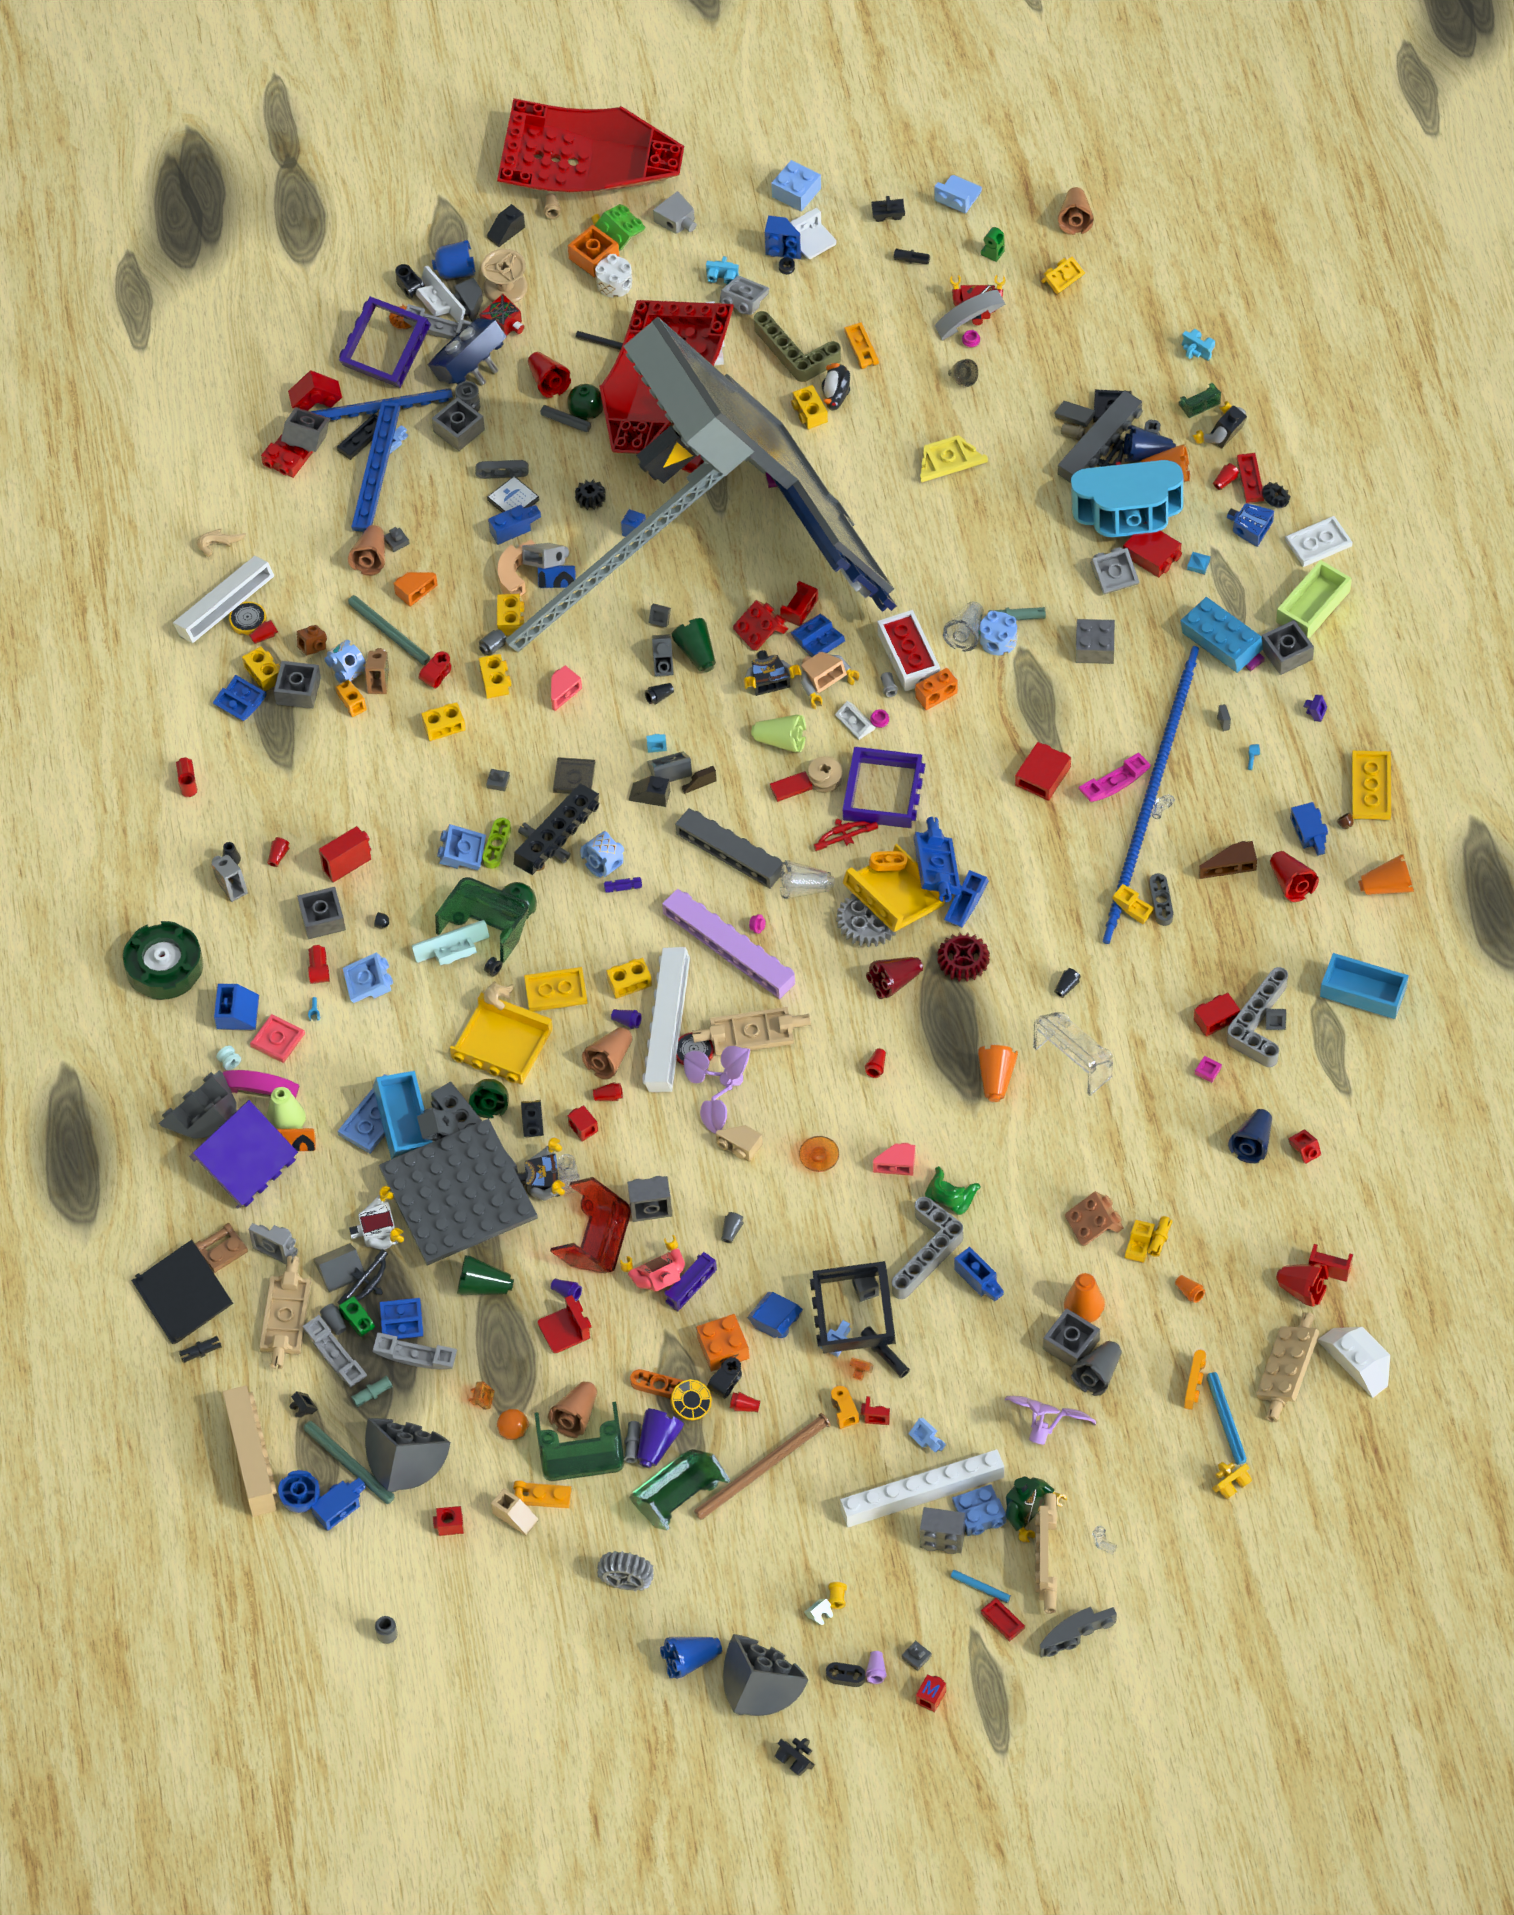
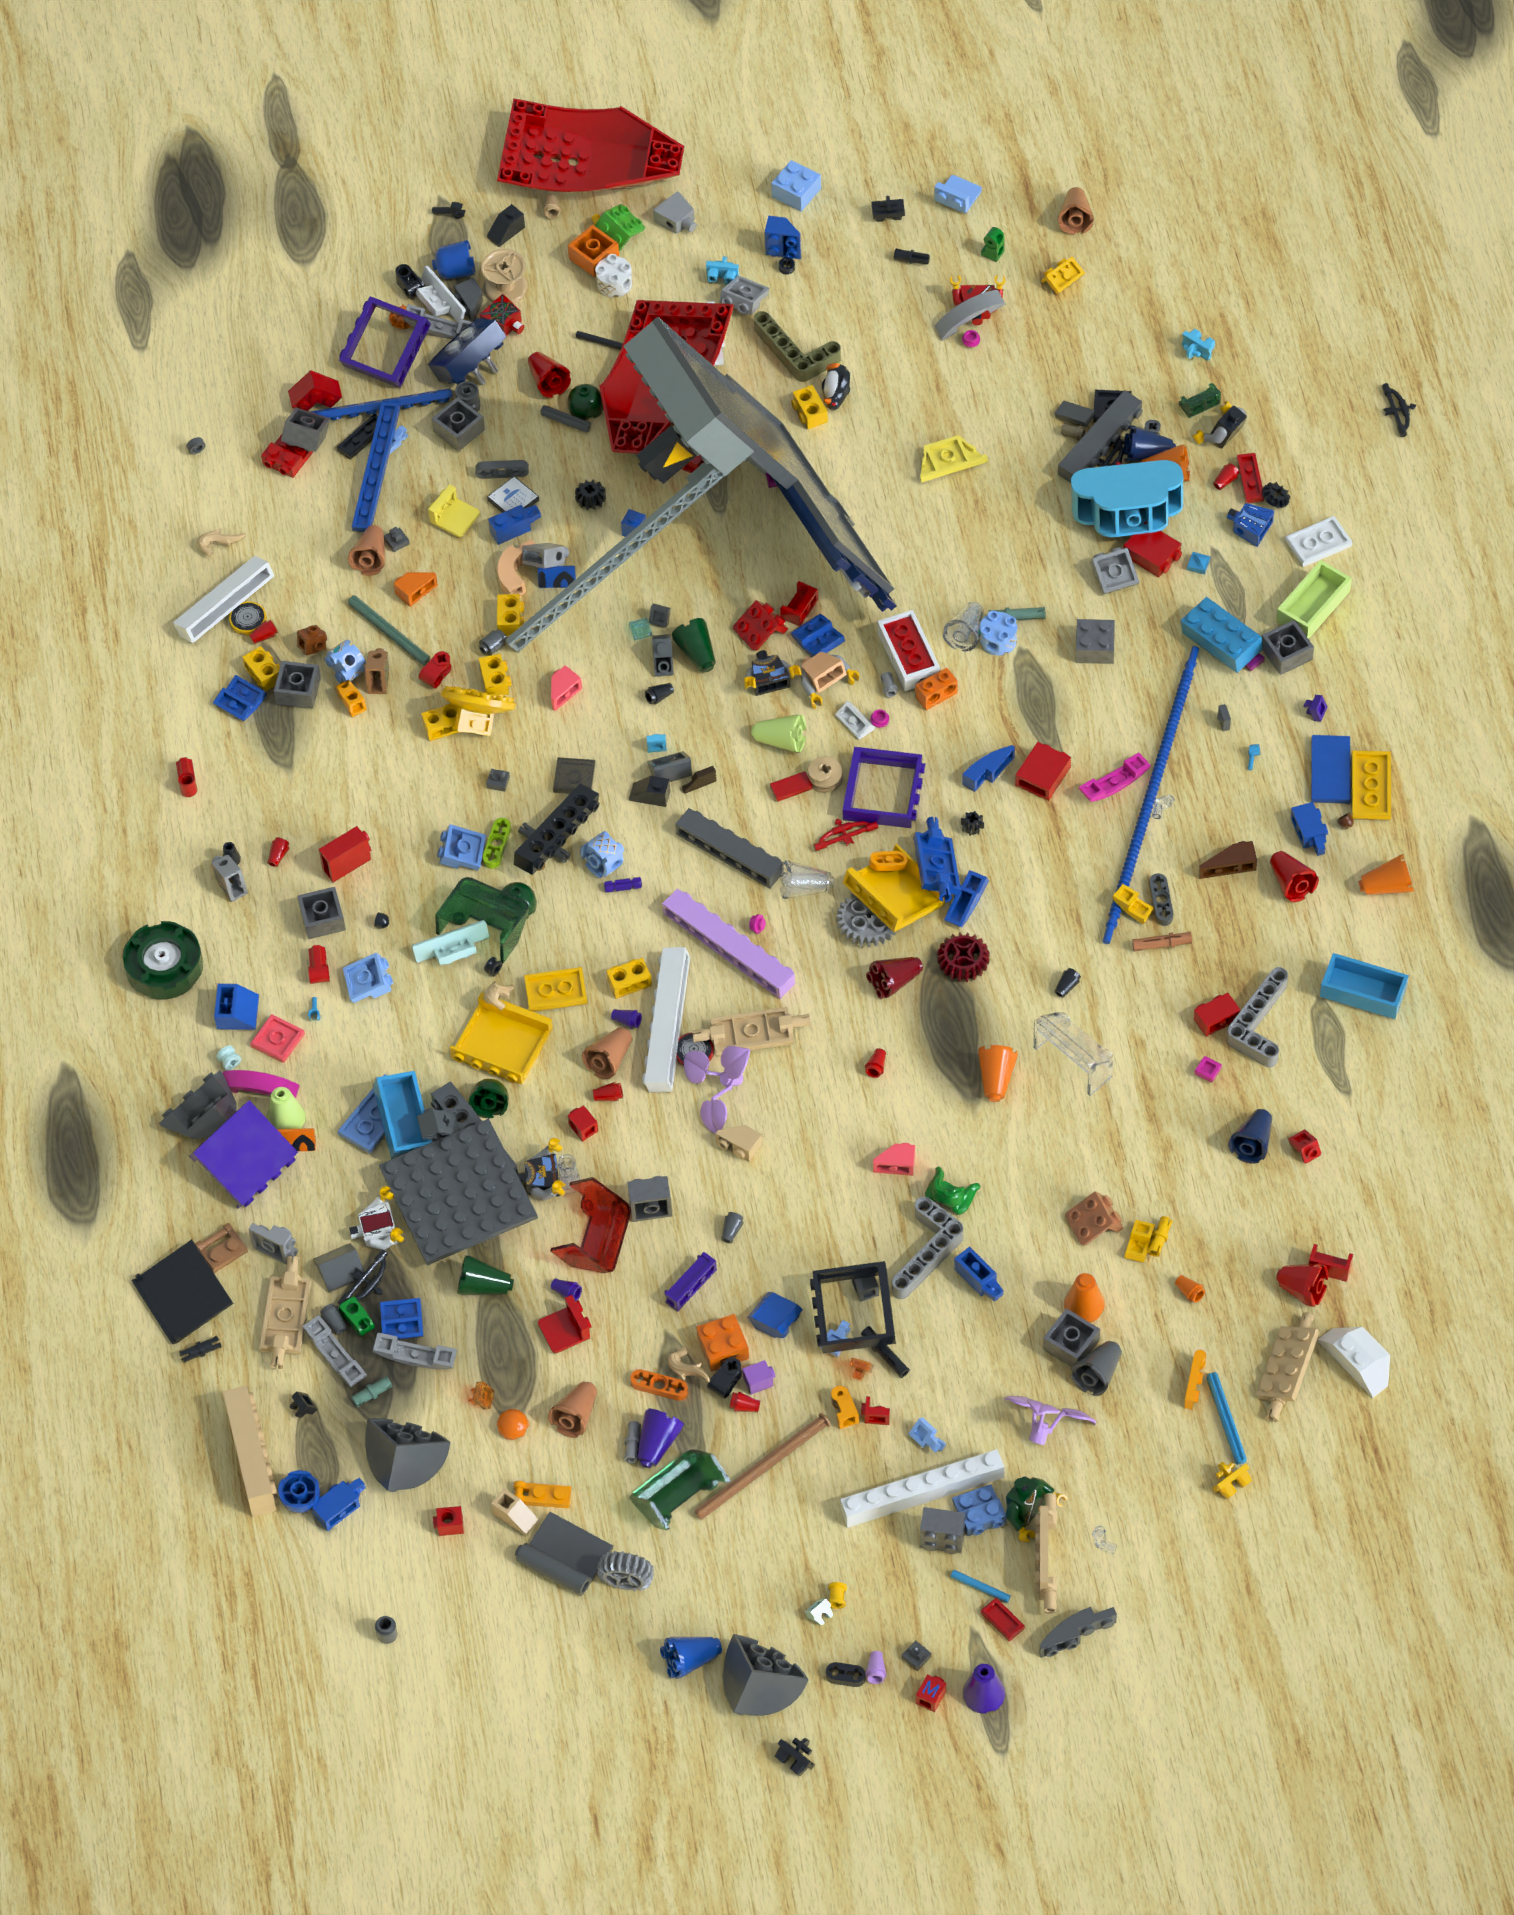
(195, 445): none -> dark grey tile
(348, 1461): sand green axle -> none
(452, 513): none -> light yellow bracket
(455, 210): none -> black bar
(476, 708): none -> yellow bracket
(532, 1118): black hips -> none
(564, 1553): none -> dark grey door
(581, 1457): clear green windscreen -> none
(640, 629): none -> clear light blue tile
(658, 1272): coral torso -> none
(682, 1369): none -> tan piece
(691, 1400): tile -> none
(758, 1377): none -> medium lavender brick
(814, 235): white bracket -> none
(816, 1147): clear orange dish -> none
(861, 345): light orange plate -> none
(964, 372): clear smoke helmet -> none
(972, 823): none -> black gear
(983, 1690): none -> dark purple cone
(988, 767): none -> blue slope
(1162, 941): none -> nougat pin
(1275, 1019): dark grey tile -> none
(1330, 769): none -> blue tile
(1393, 410): none -> black piece

